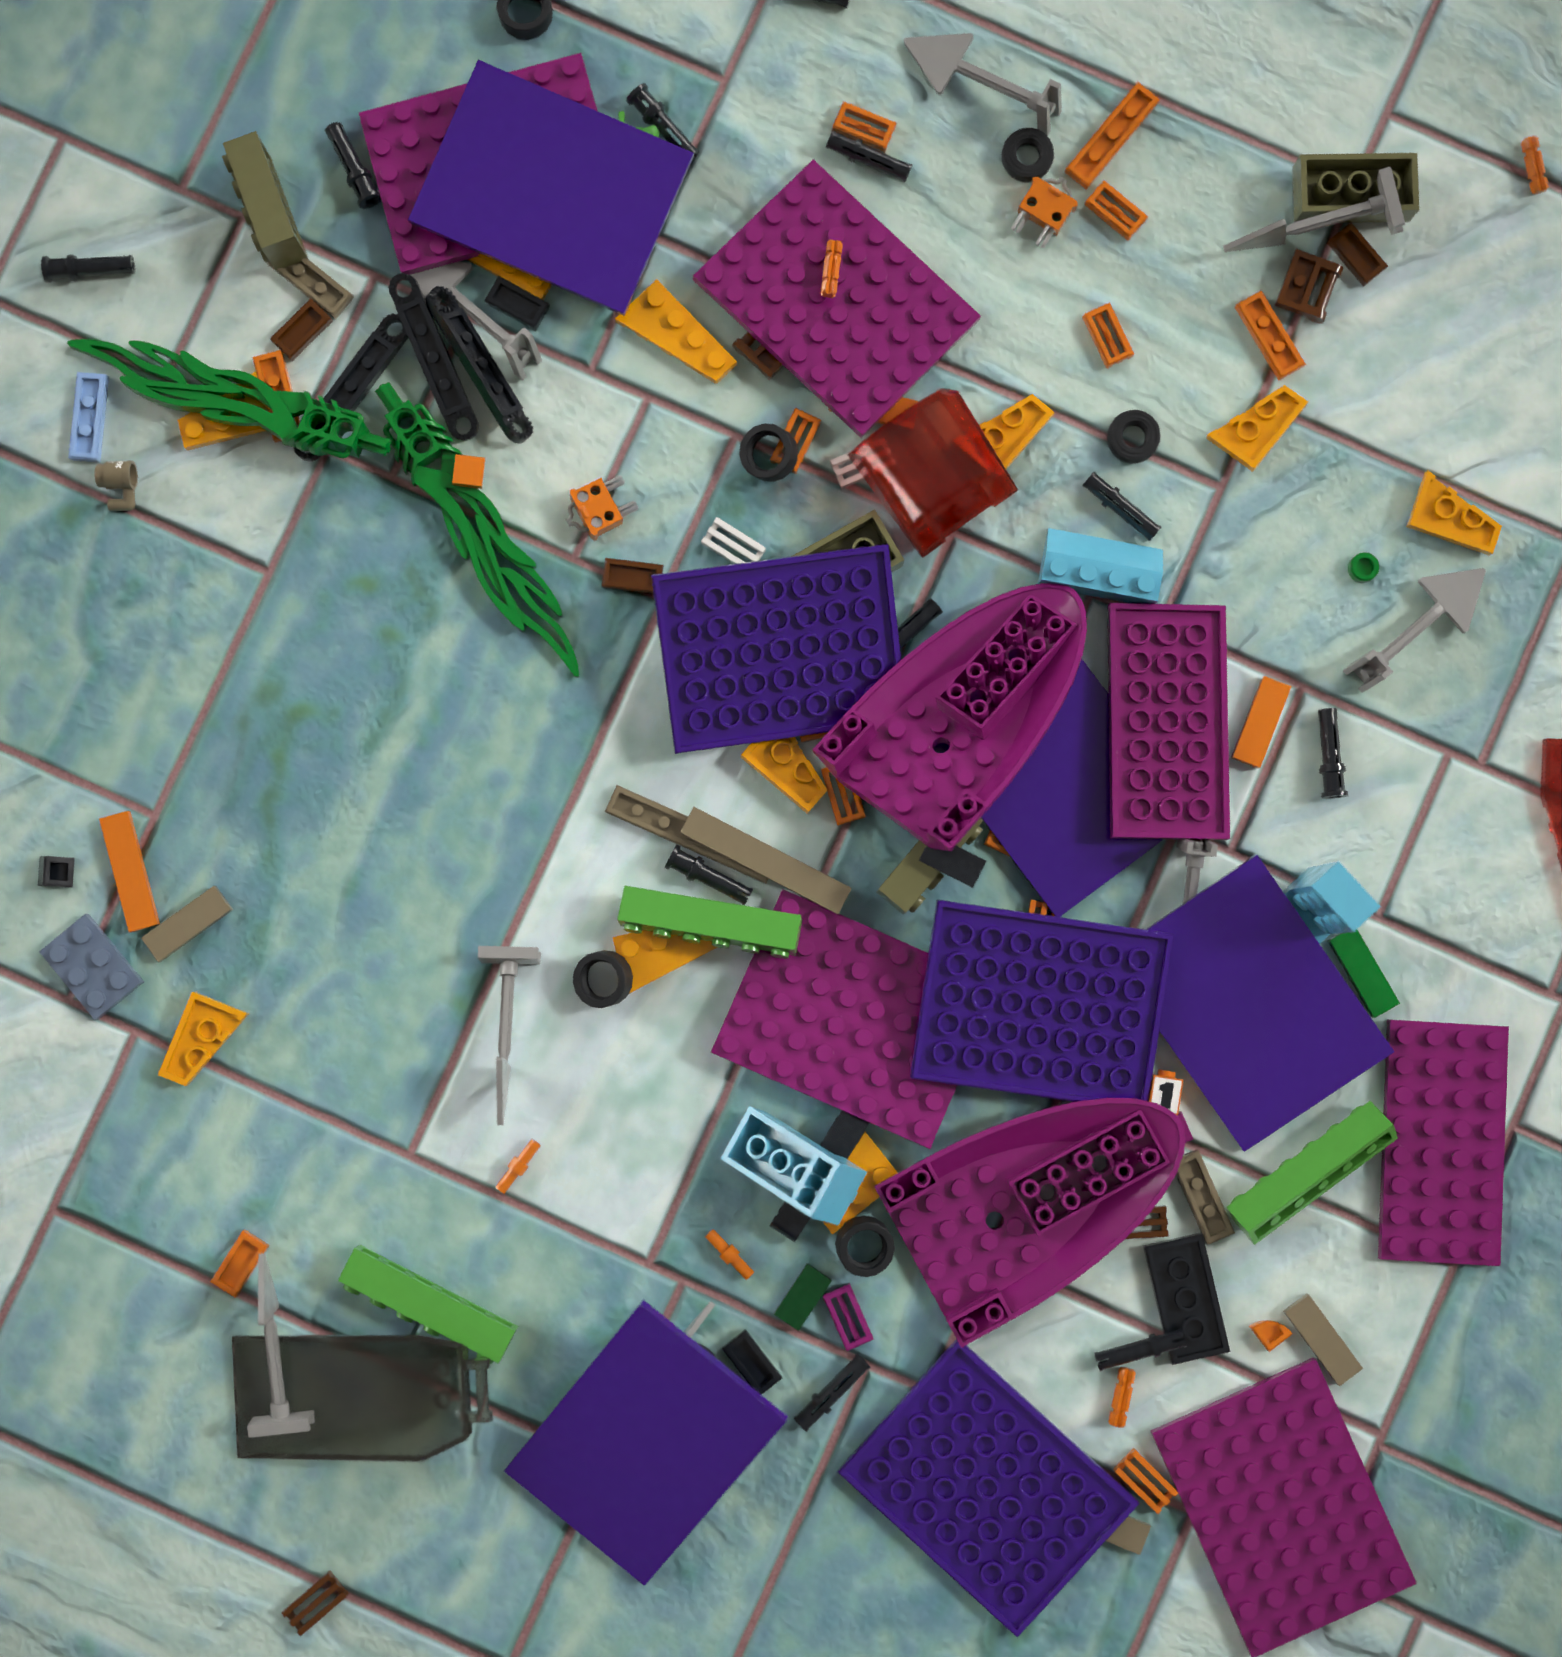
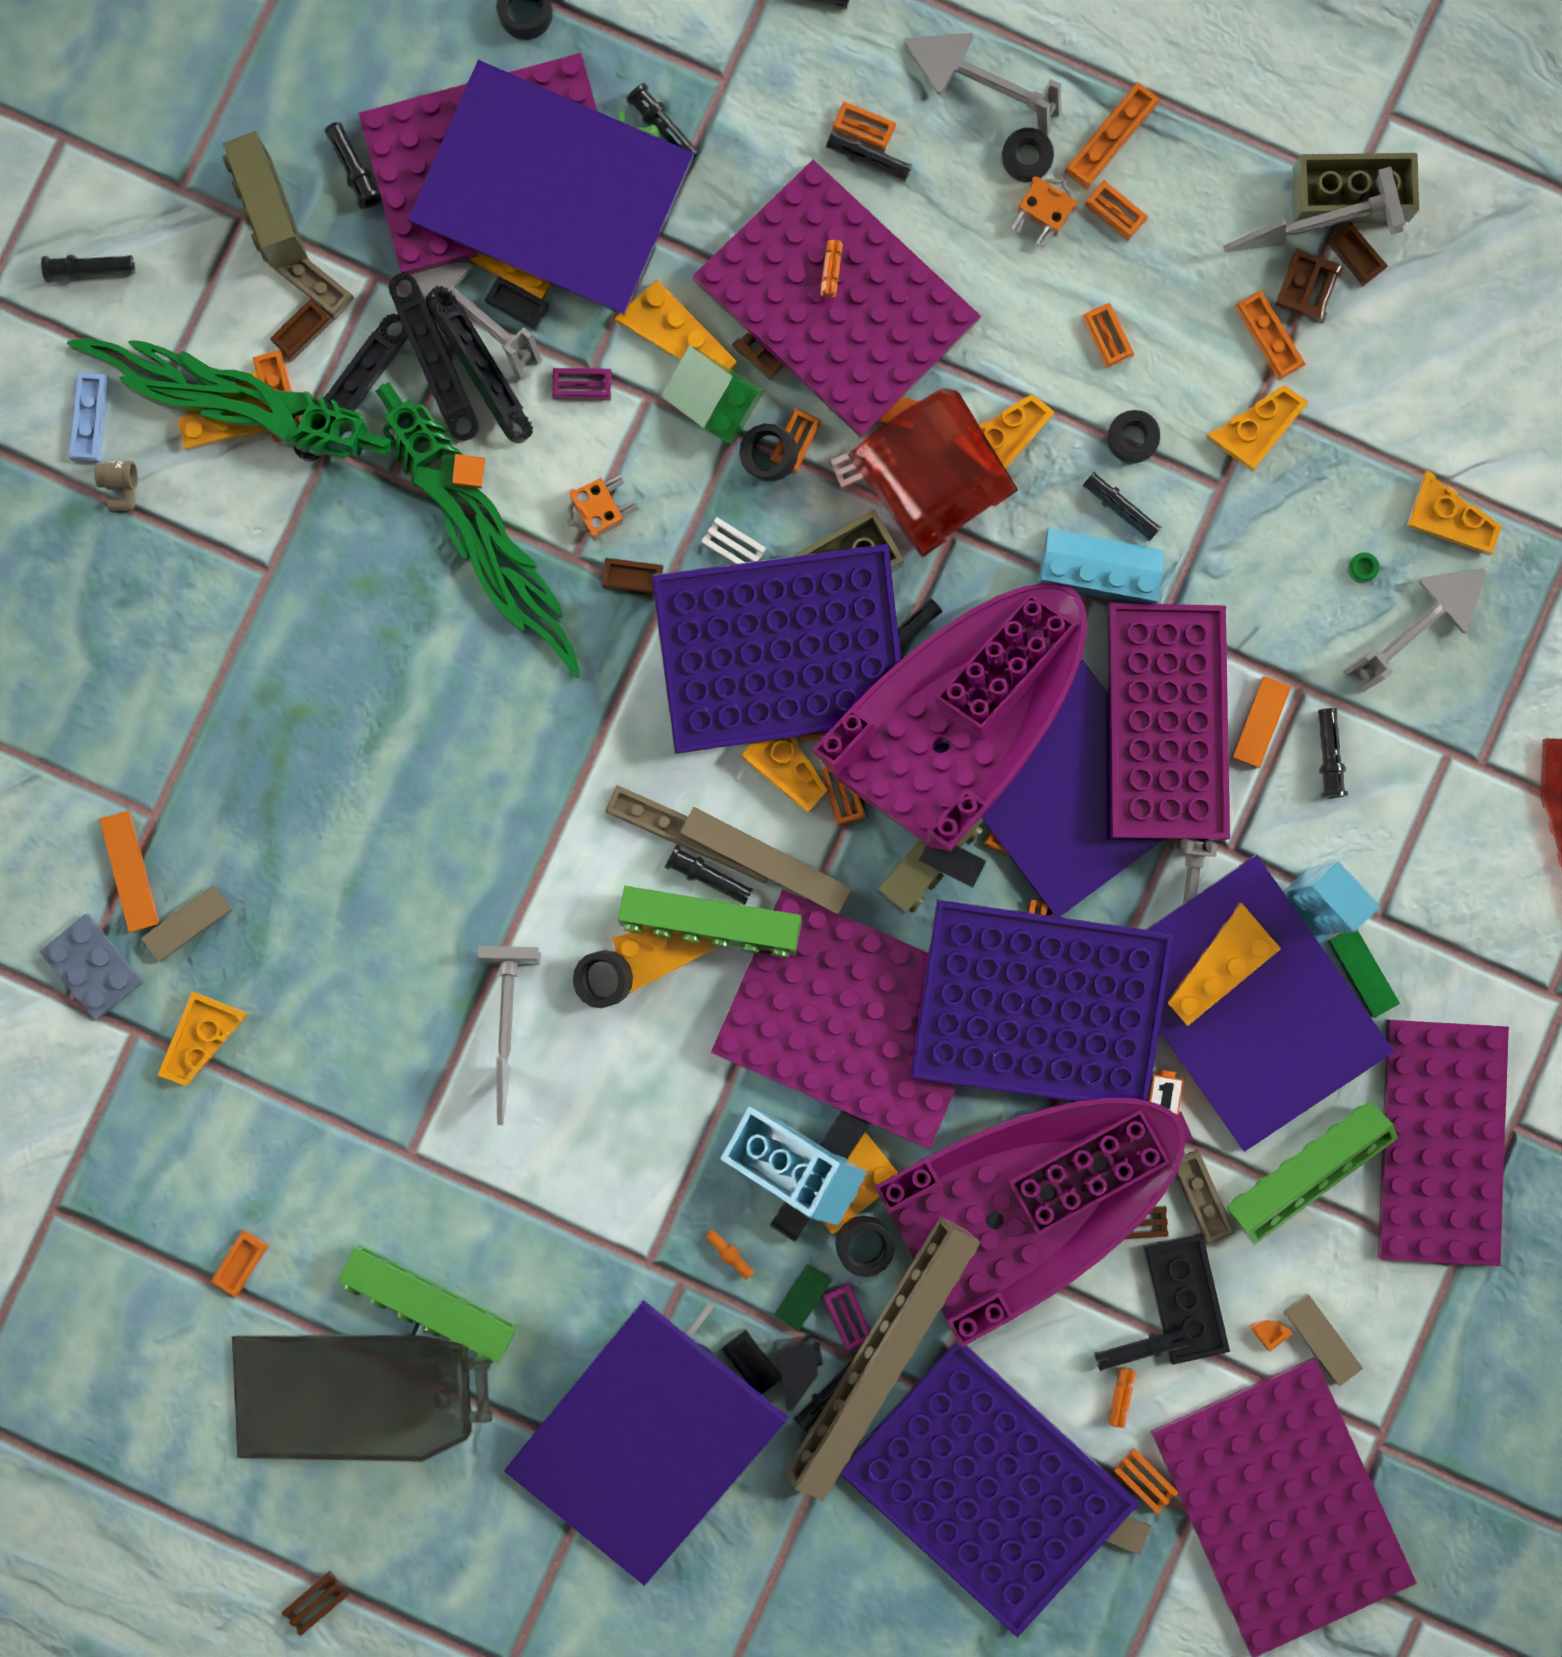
(56, 871): black slope -> none
(280, 1420): light grey piece -> none
(518, 1166): orange bar -> none
(582, 395): none -> magenta tile
(712, 394): none -> slope
(798, 1366): none -> black slope
(881, 1359): none -> dark tan brick
(1229, 959): none -> light orange wing
(1534, 164): orange axle -> none

